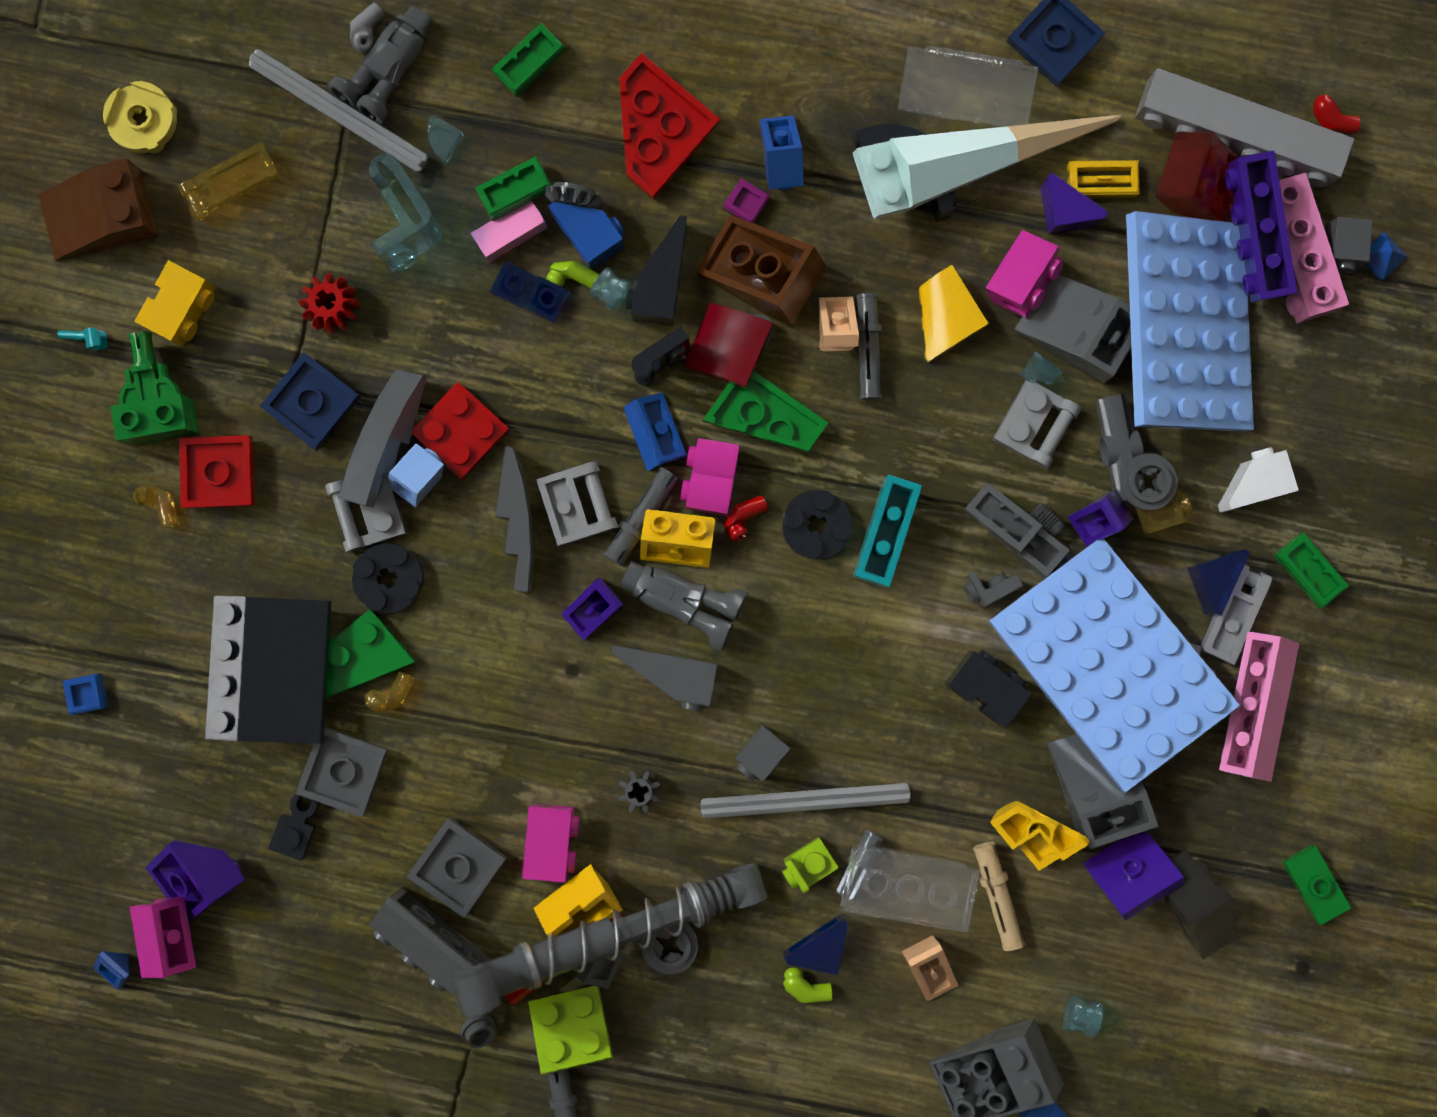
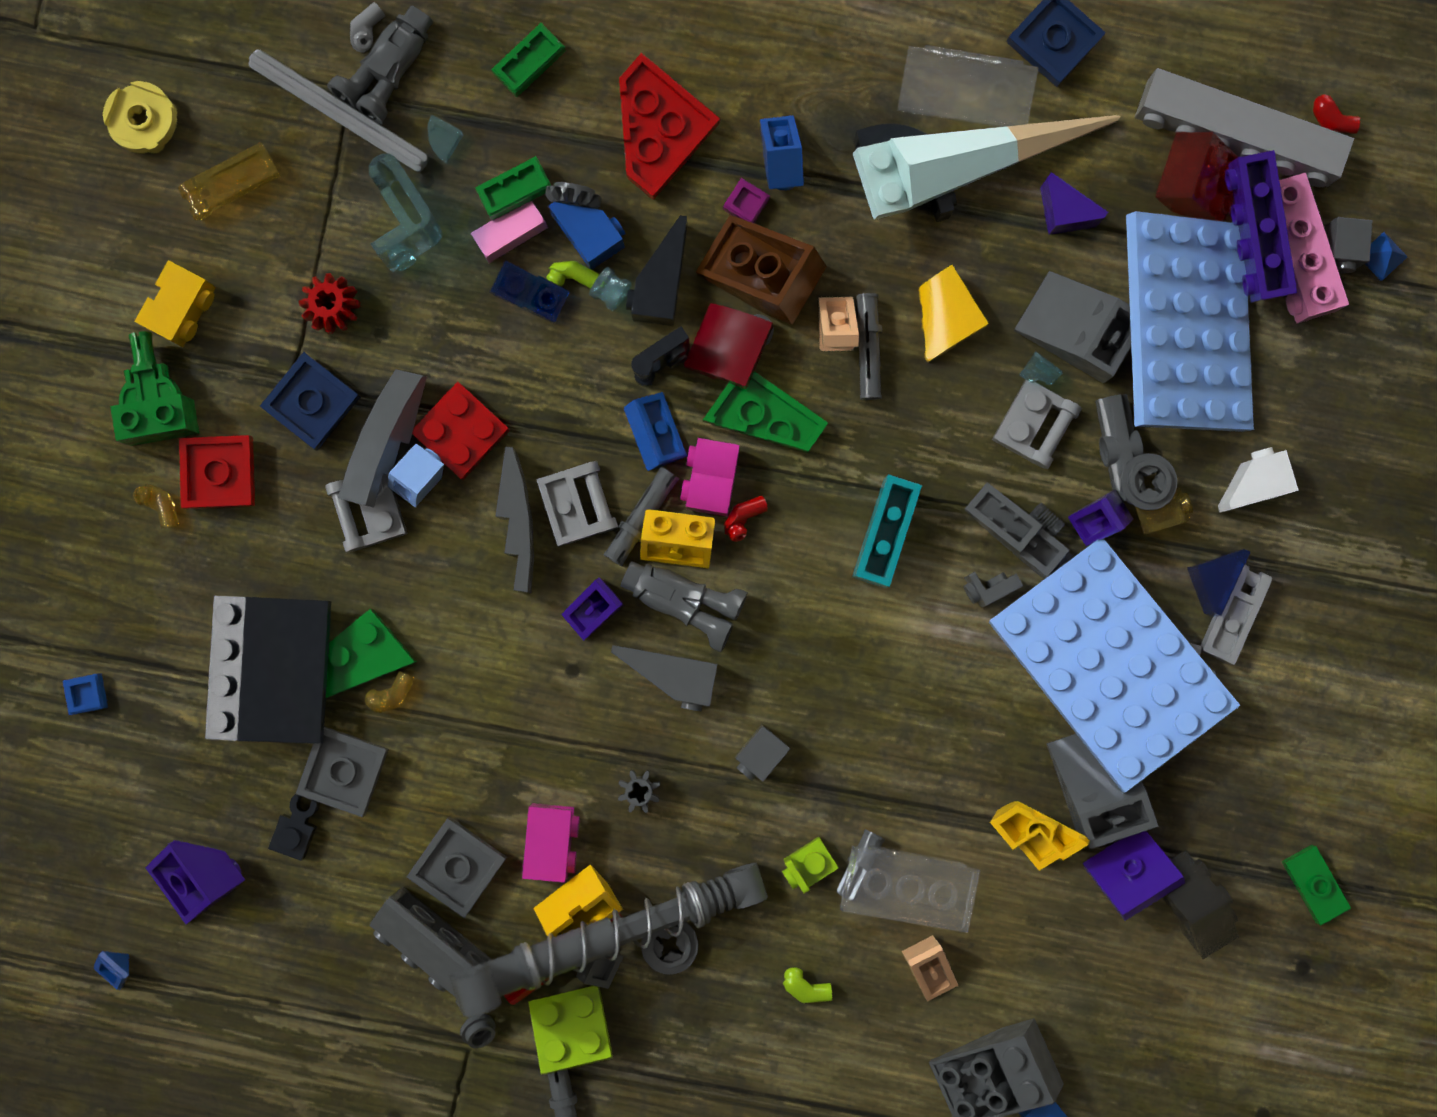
(94, 339): teal hand -> none
(98, 210): reddish brown slope -> none
(162, 937): dark pink brick -> none
(376, 595): black plate -> none
(805, 800): light grey axle -> none
(811, 544): black plate -> none
(821, 948): clear blue slope -> none
(994, 881): tan pin -> none
(998, 693): black brick -> none
(1025, 274): dark pink brick -> none
(1083, 1016): clear light blue wheel -> none
(1105, 192): yellow tile -> none
(1263, 698): bright pink brick -> none
(1311, 570): green plate -> none

